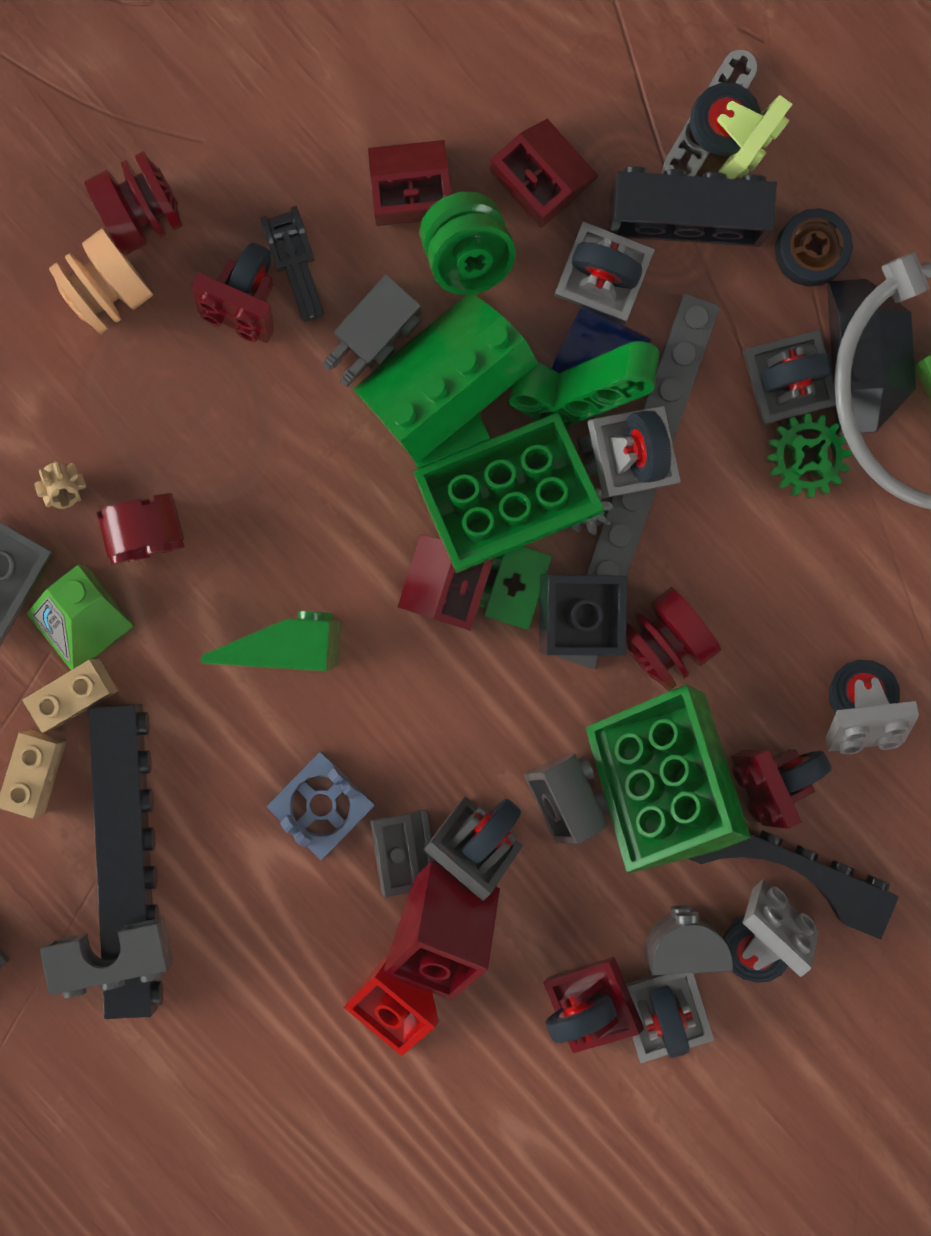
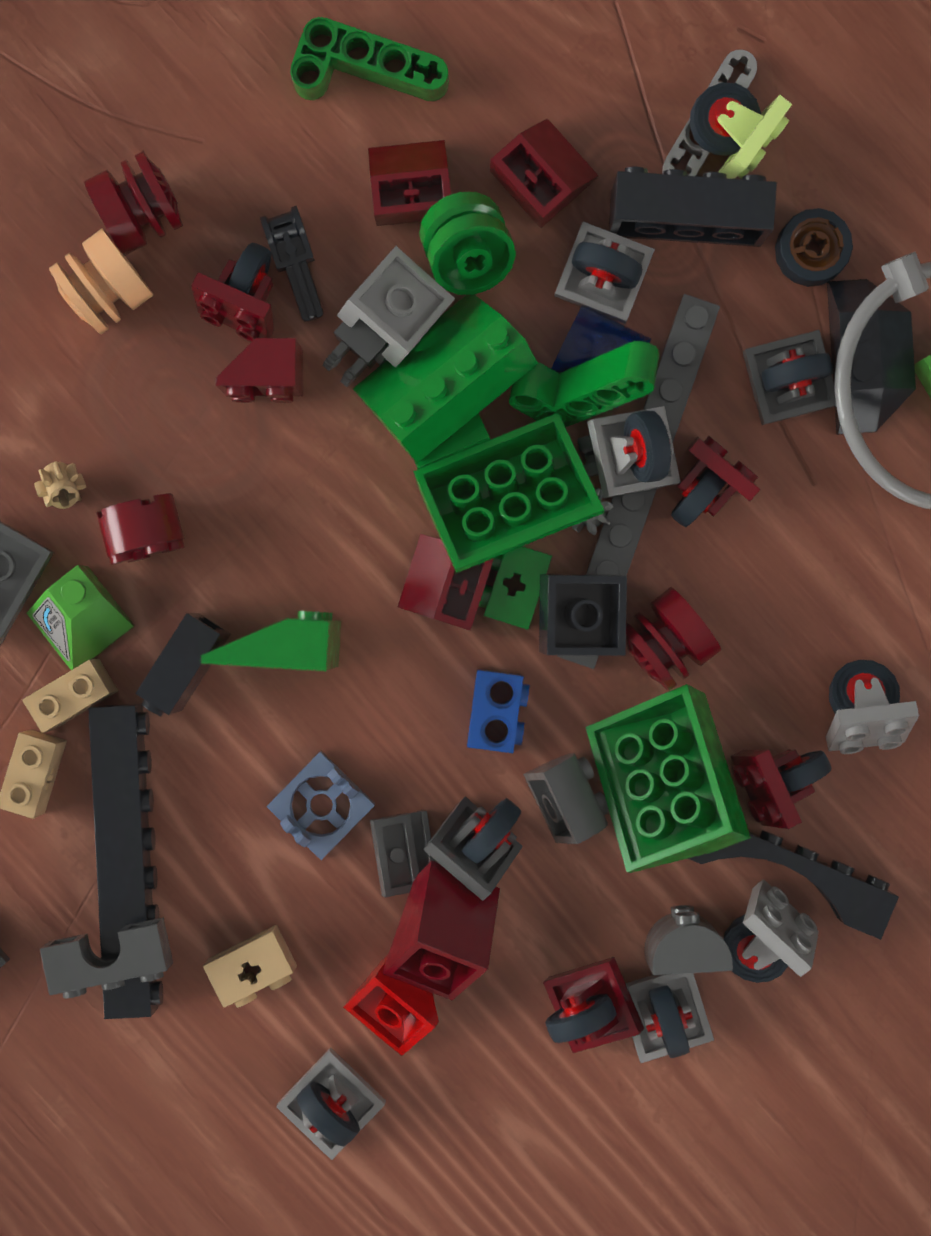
(180, 666): none -> black brick
(264, 949): none -> tan brick
(265, 369): none -> dark red slope
(331, 1103): none -> light grey plate
(370, 68): none -> green beam
(397, 304): none -> light grey panel
(486, 709): none -> blue brick
(702, 492): none -> plate
(797, 444): green gear -> none

